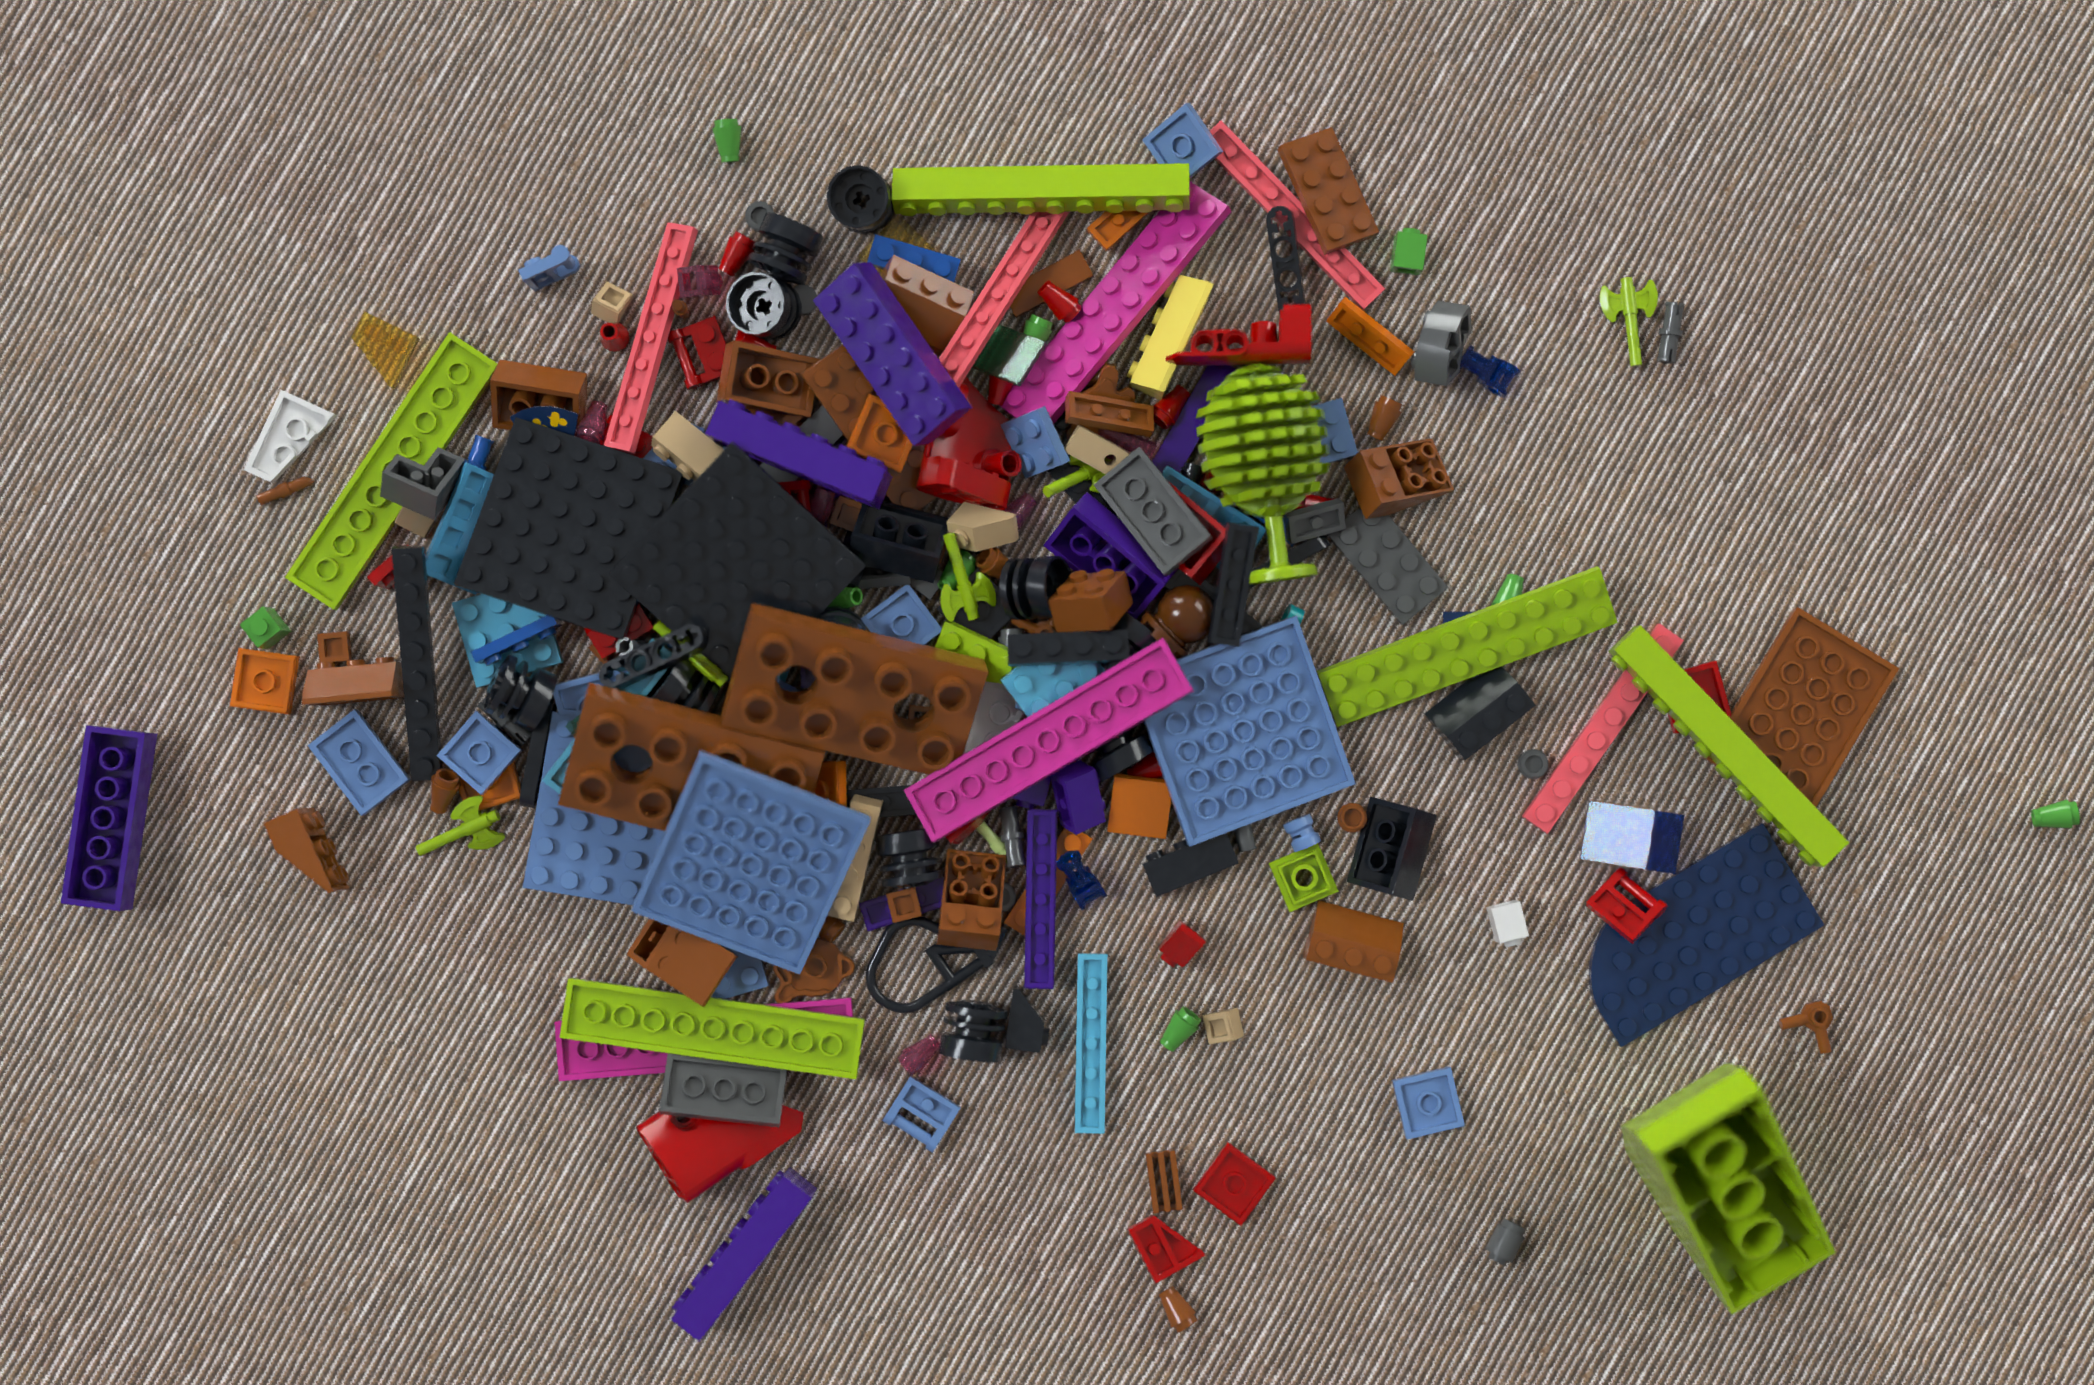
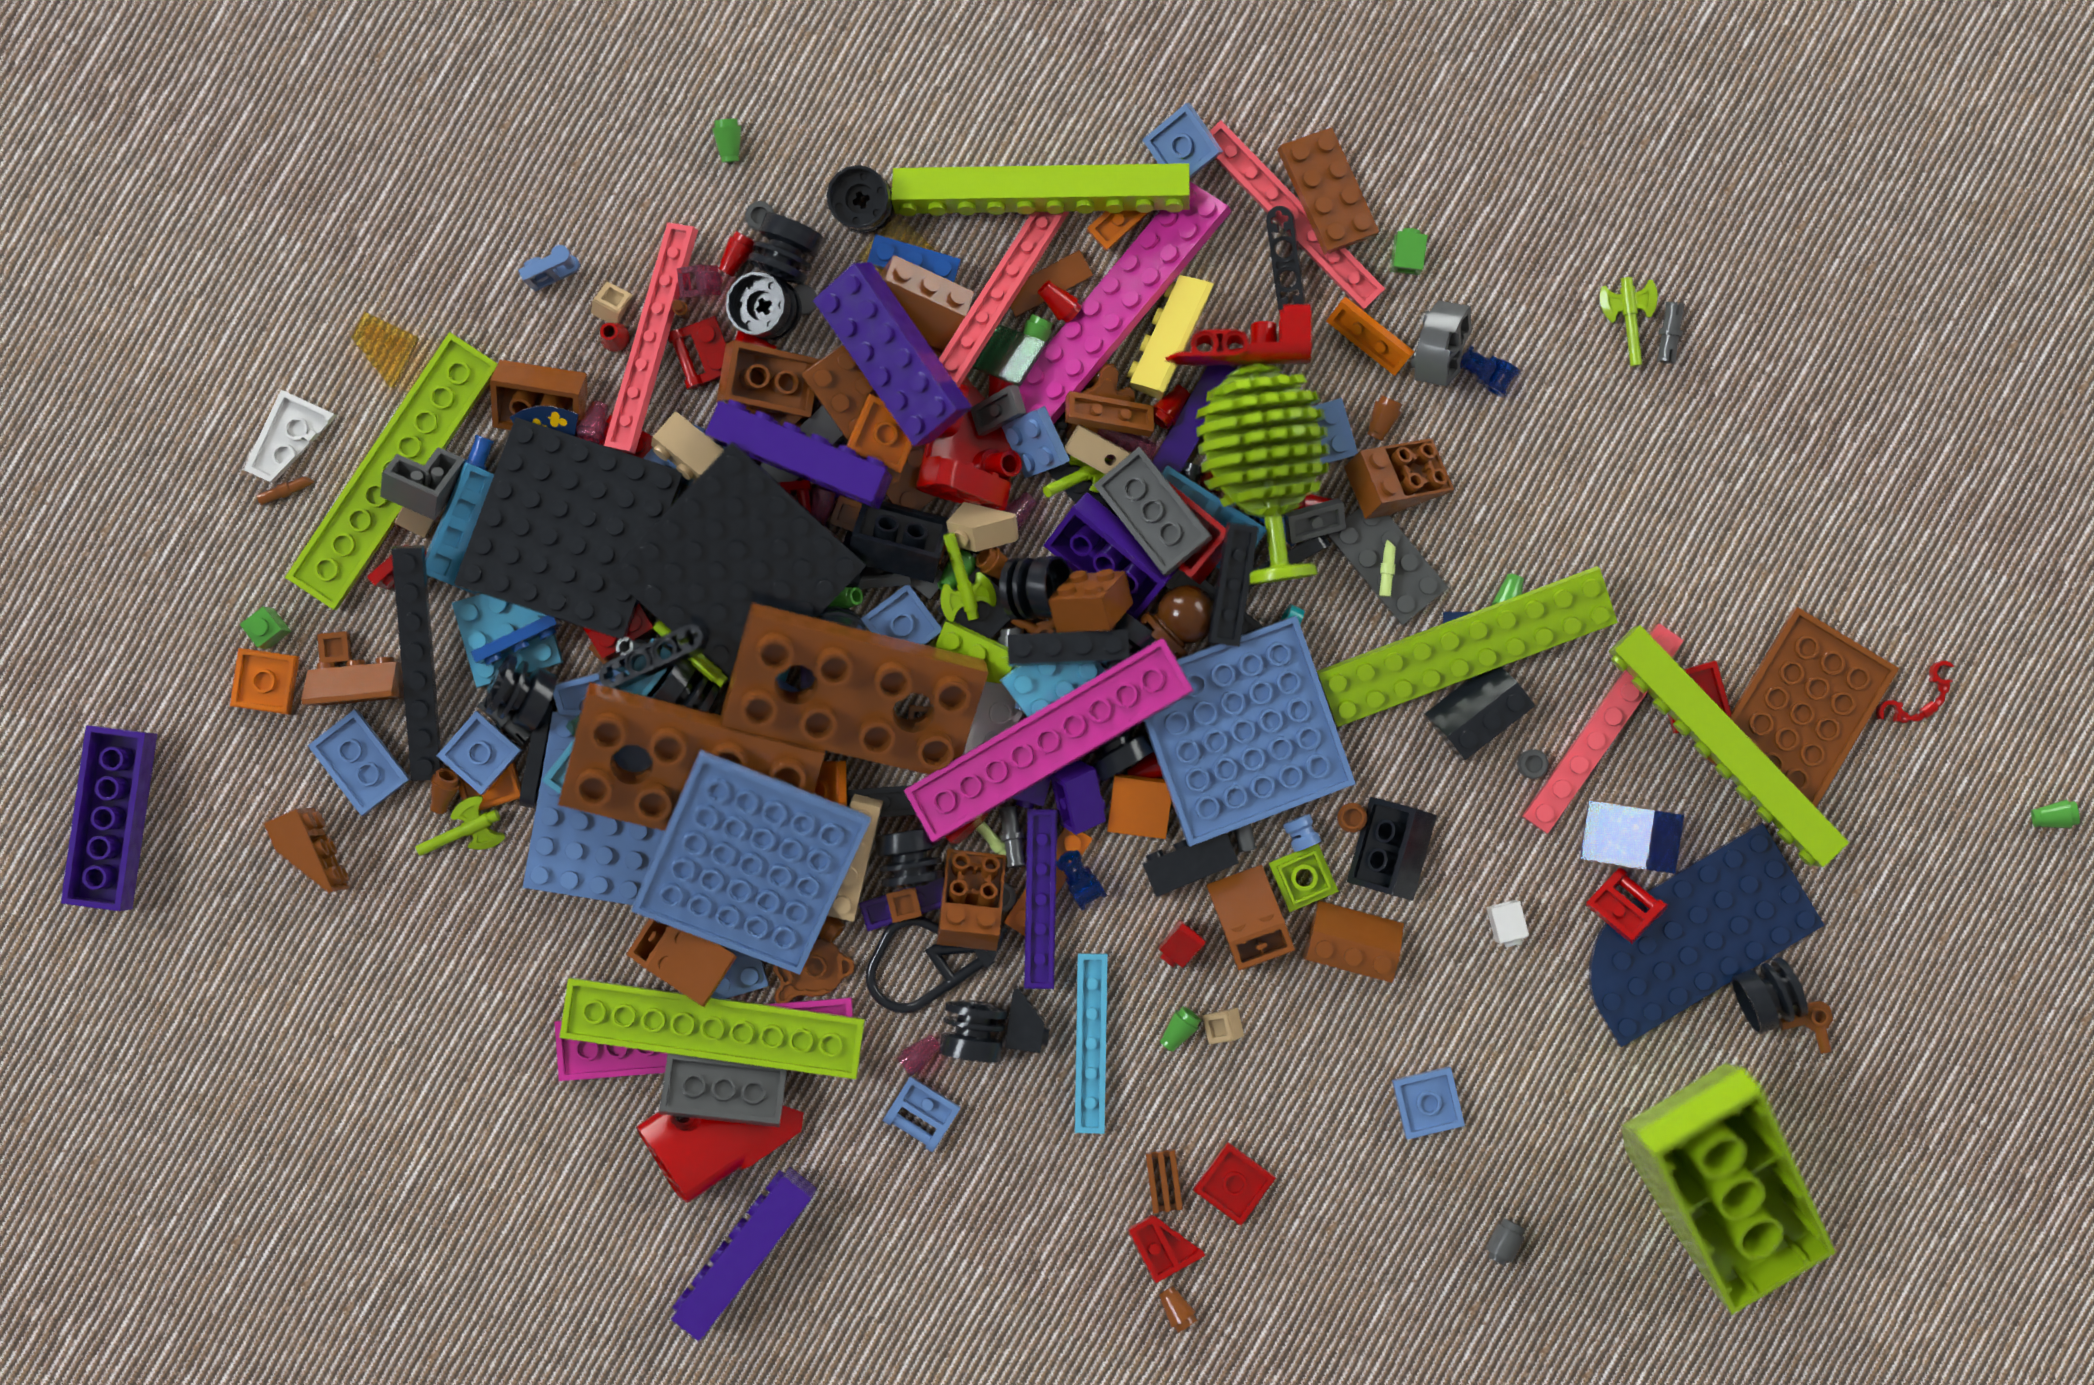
(998, 410): none -> dark grey plate
(1250, 917): none -> dark orange slope
(1387, 569): none -> yellowish green piece
(1773, 994): none -> black wheel
(1927, 710): none -> red piece

